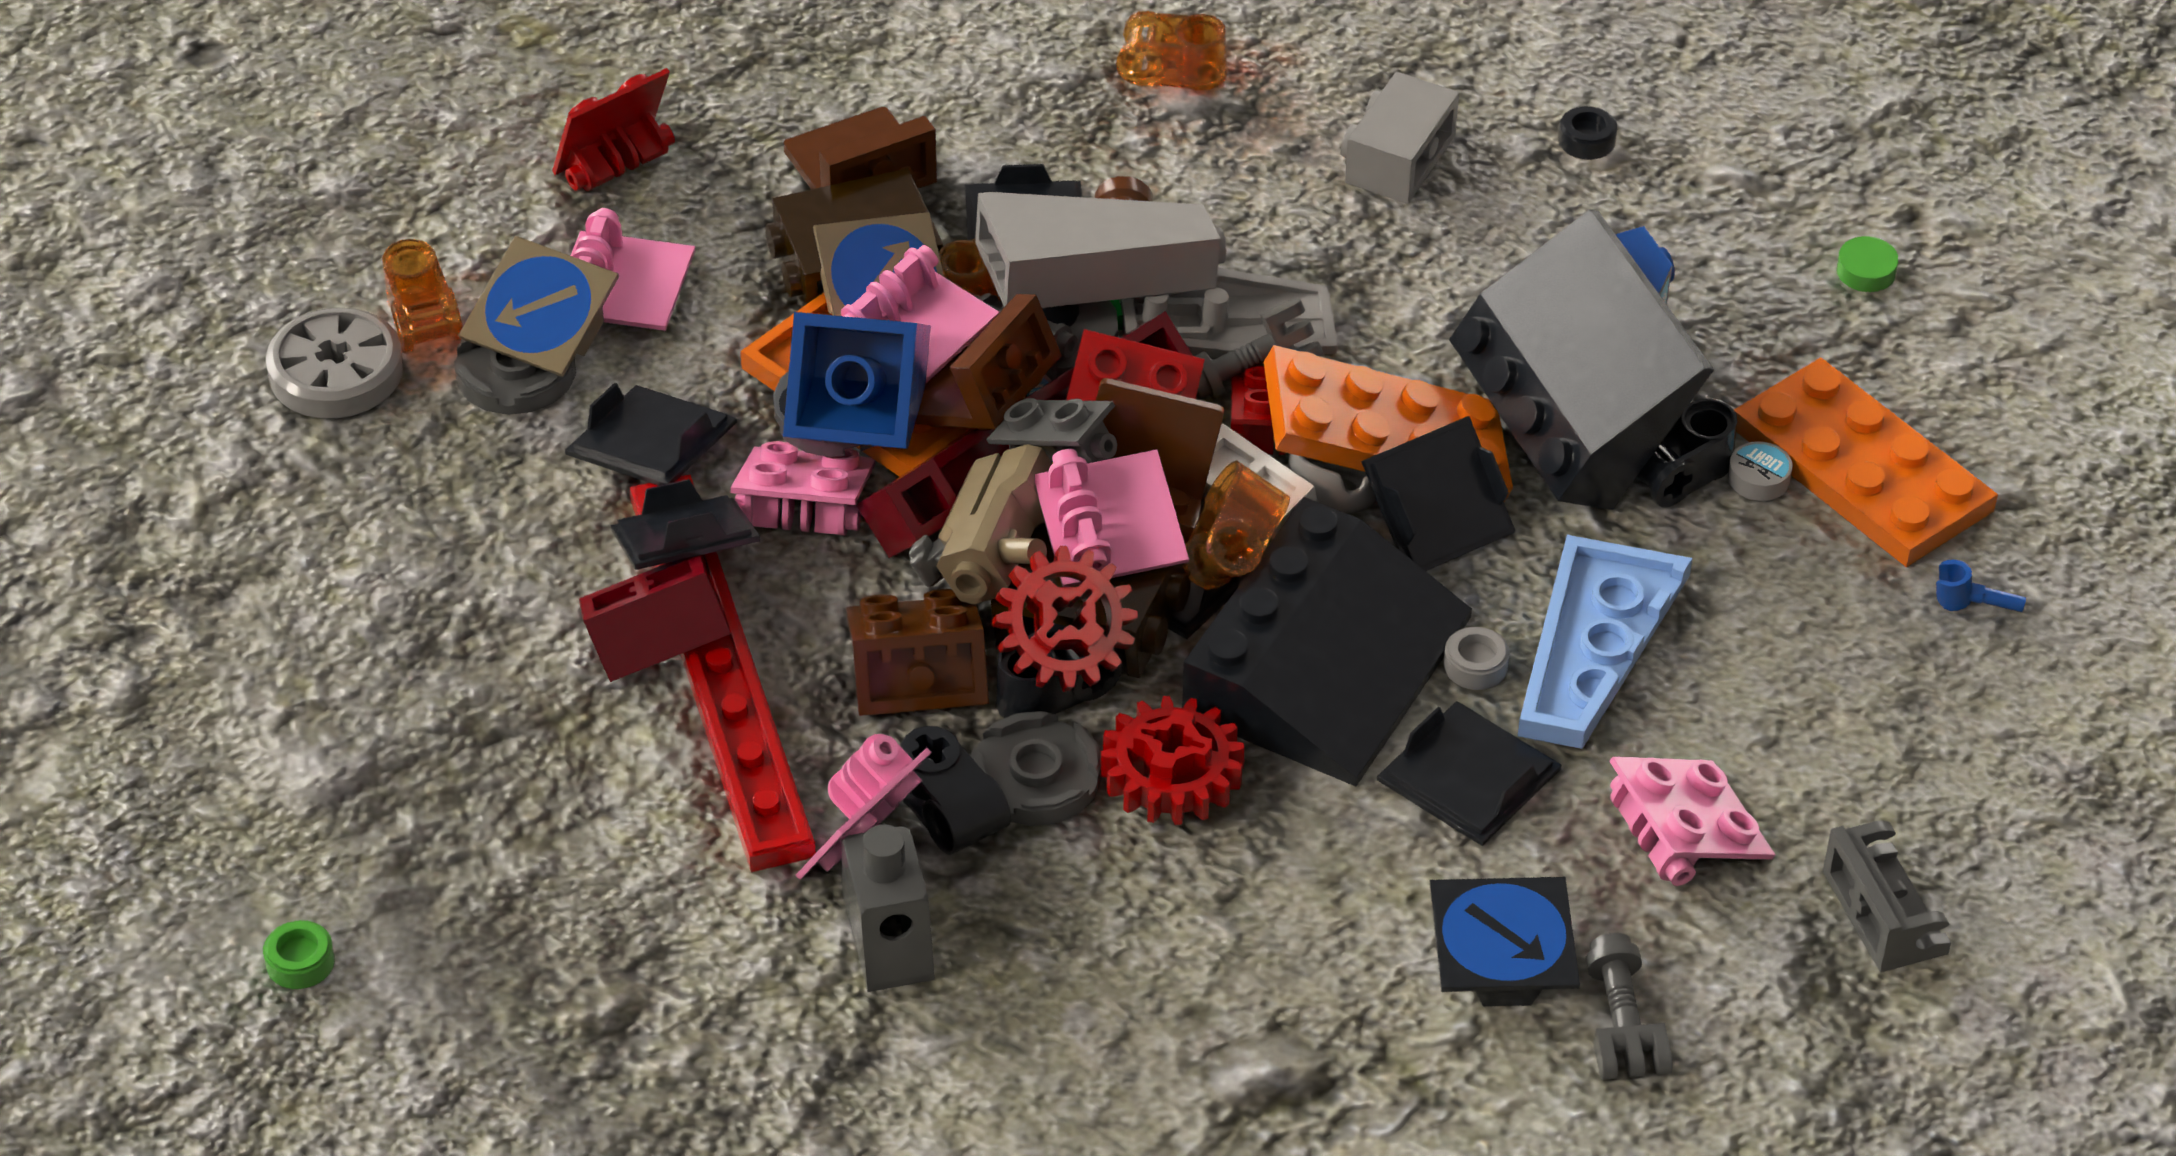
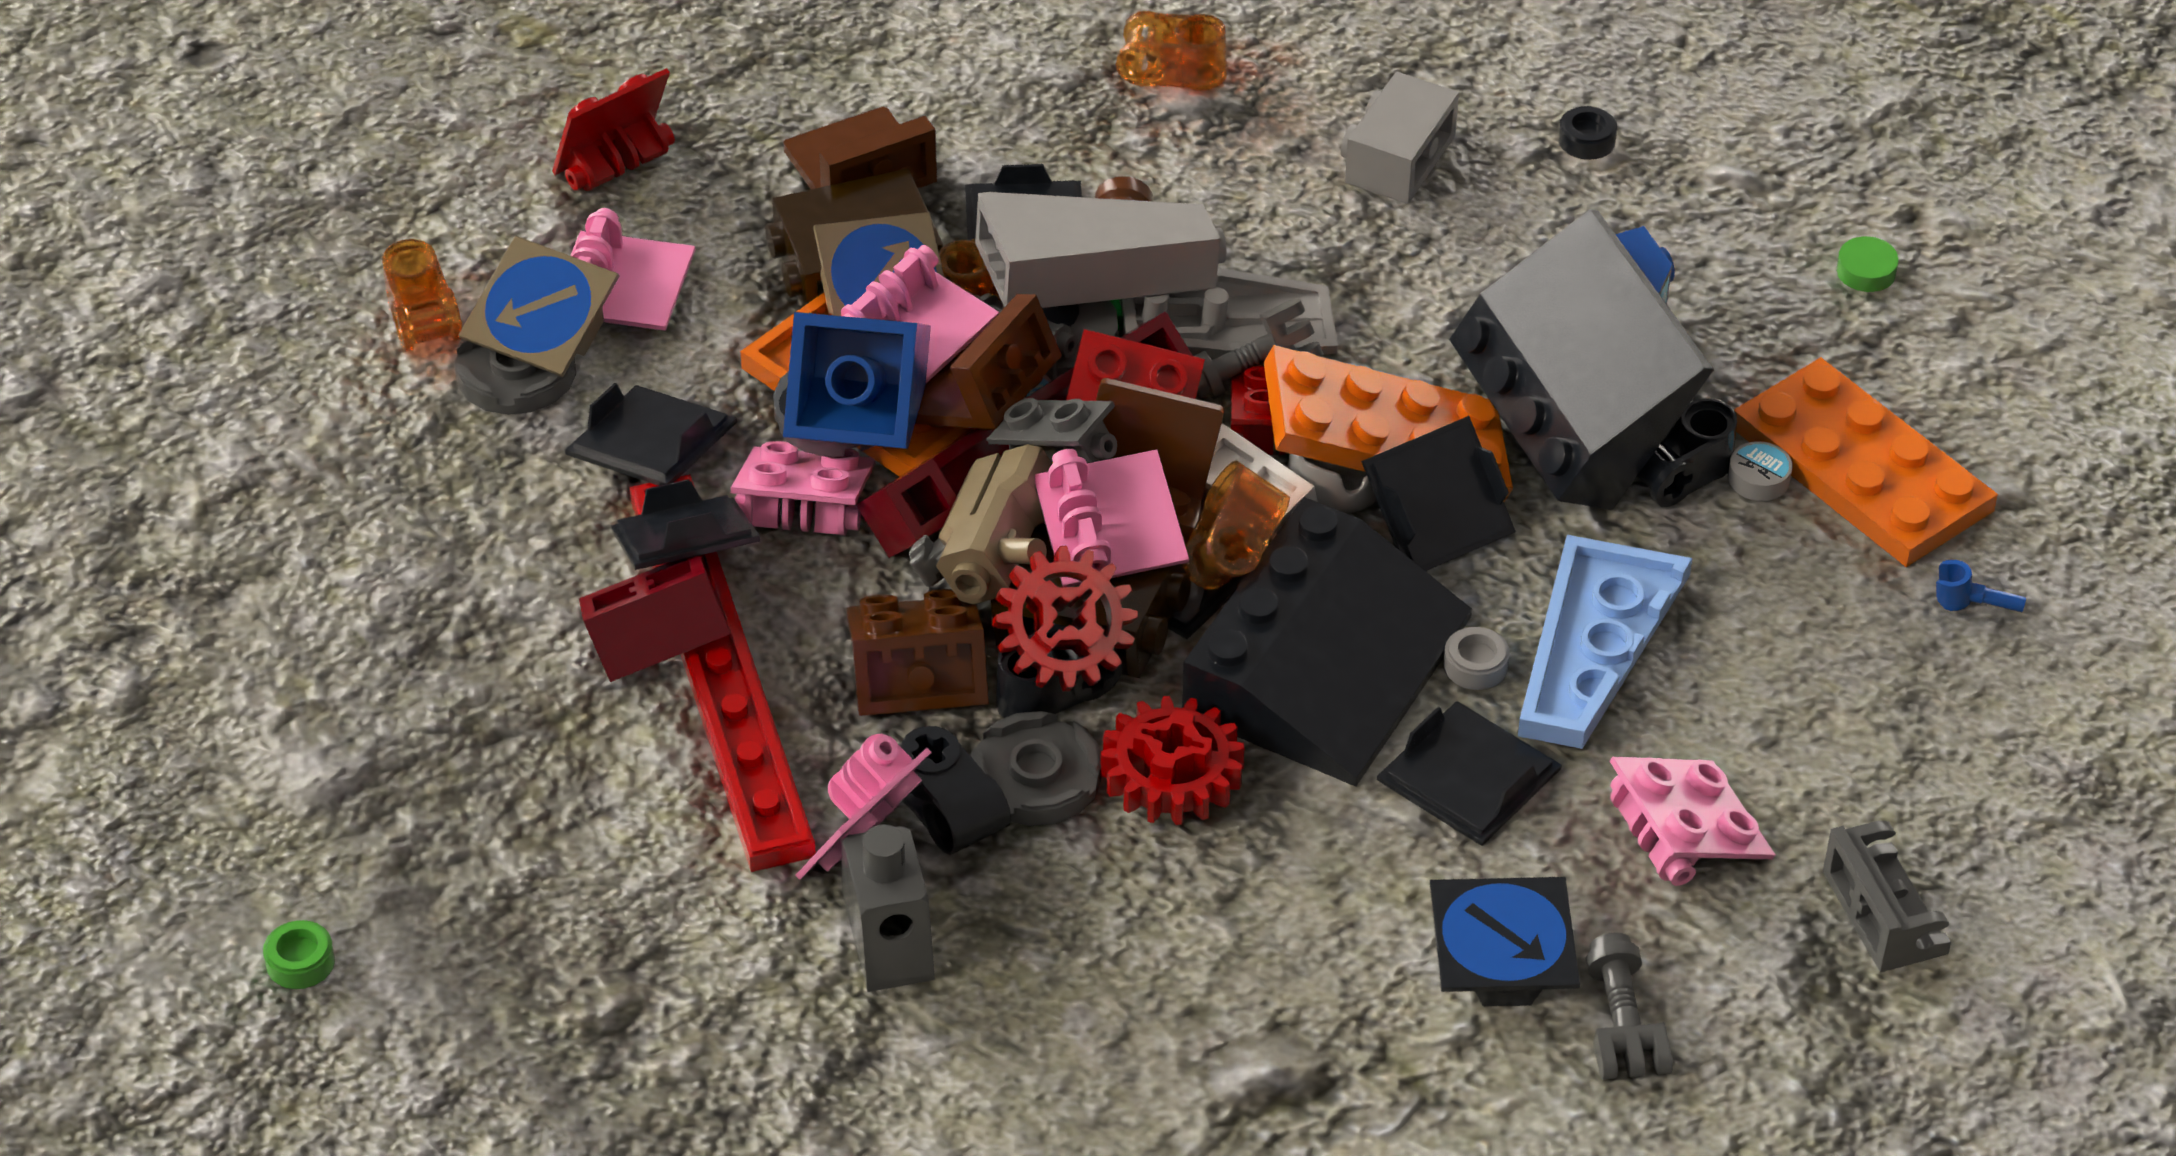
(334, 362): light grey wheel -> none

